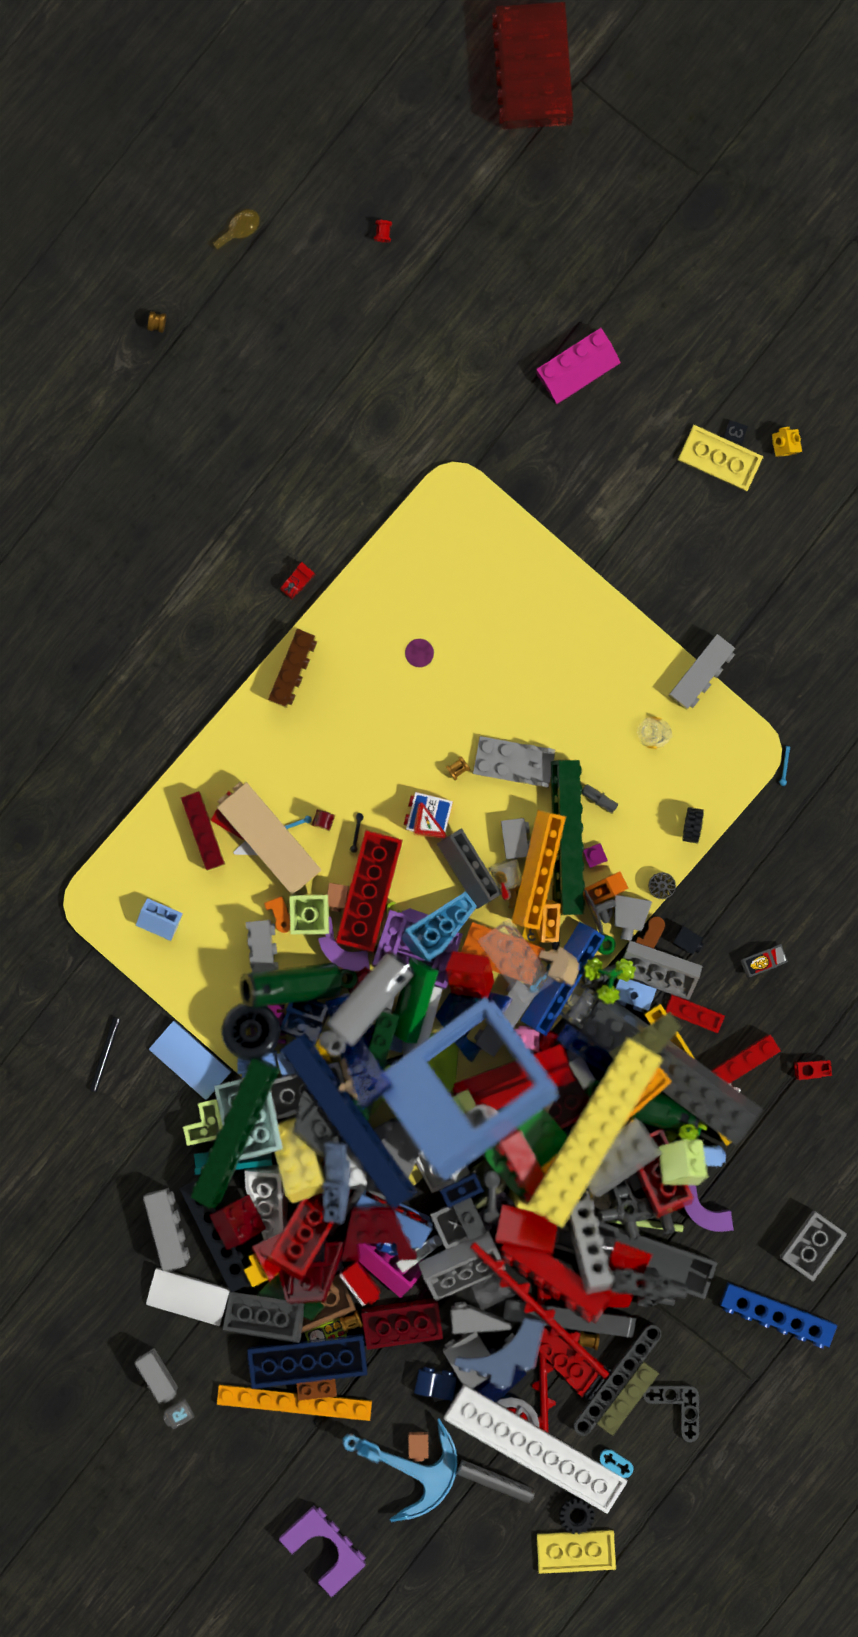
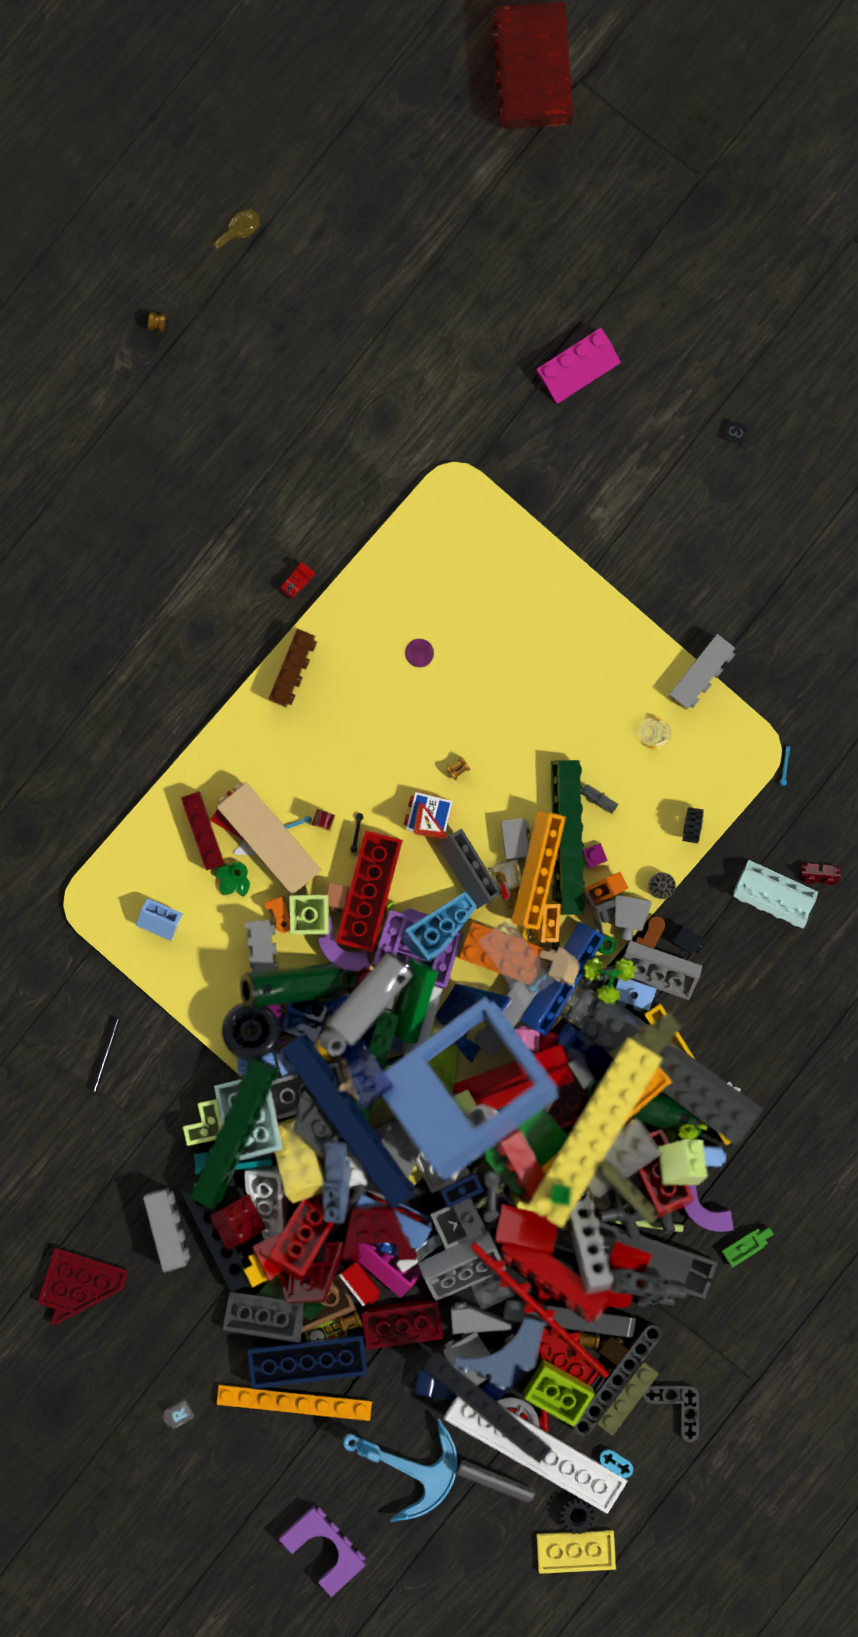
(78, 1283): none -> dark red wing
(157, 1376): light grey brick -> none
(188, 1296): white slope -> none
(189, 1060): light blue slope -> none
(231, 881): none -> green plate
(316, 1389): dark orange hinge -> none
(383, 231): red bush -> none
(418, 1445): nougat brick -> none
(470, 974): red brick -> none
(487, 1406): none -> black plate
(514, 762): light grey hinge -> none
(558, 1393): none -> lime brick
(561, 1194): none -> green plate
(613, 1348): none -> dark brown brick
(633, 1195): none -> olive wing
(694, 1013): red tile -> none
(720, 458): light yellow tile -> none
(733, 1293): blue brick -> none
(747, 1059): red brick -> none
(747, 1246): none -> bright green hinge
(764, 961): slope -> none
(775, 894): none -> light aqua brick
(786, 442): yellow brick -> none
(812, 1069): red leg -> none
(813, 1245): light grey brick -> none
(829, 875): none -> dark red hinge

